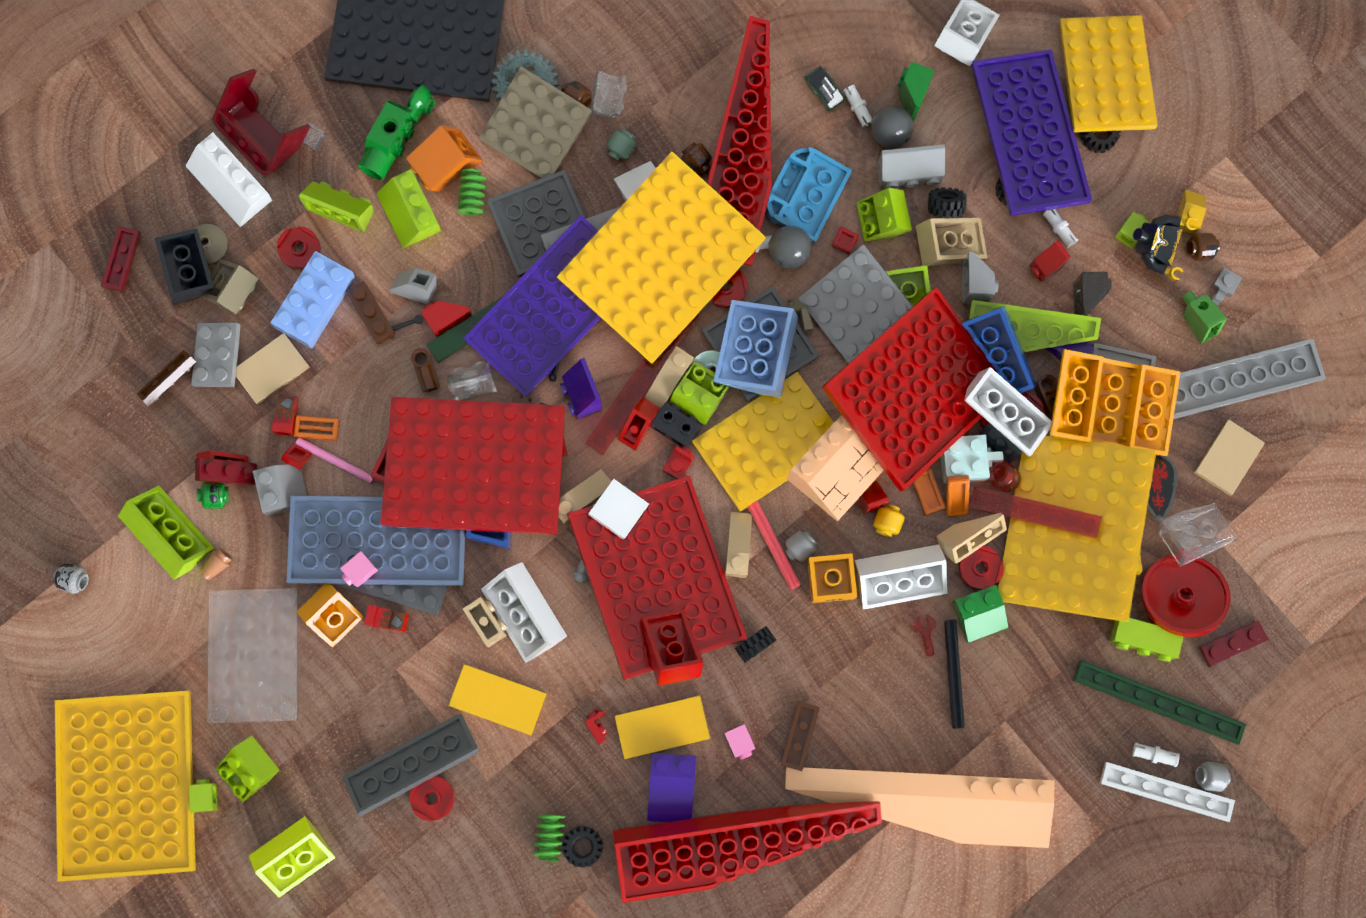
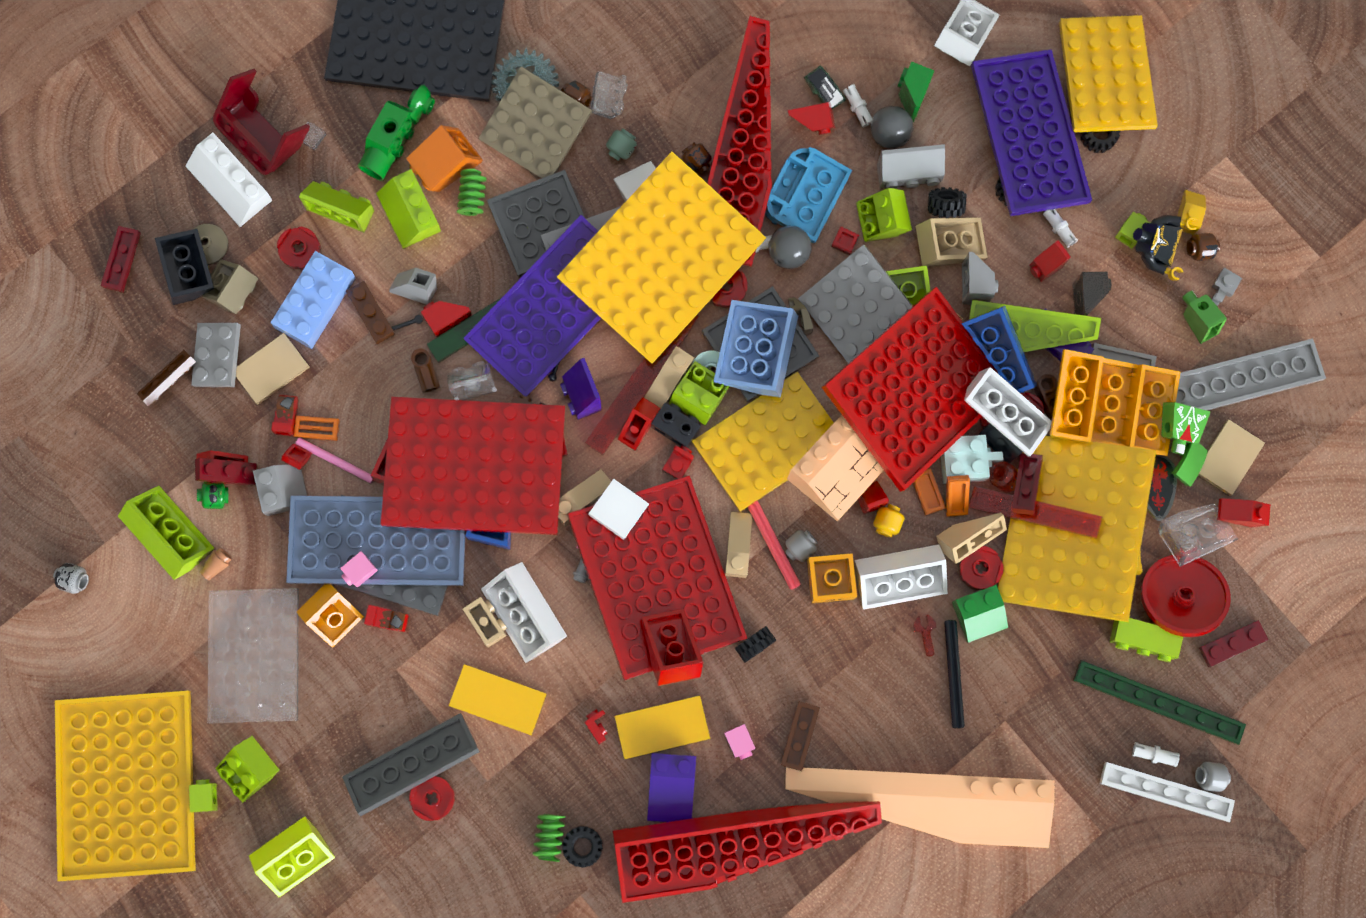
(816, 117): none -> red slope
(1027, 484): none -> dark red plate
(1182, 425): none -> bright green torso
(1190, 464): none -> bright green slope
(1244, 512): none -> red slope

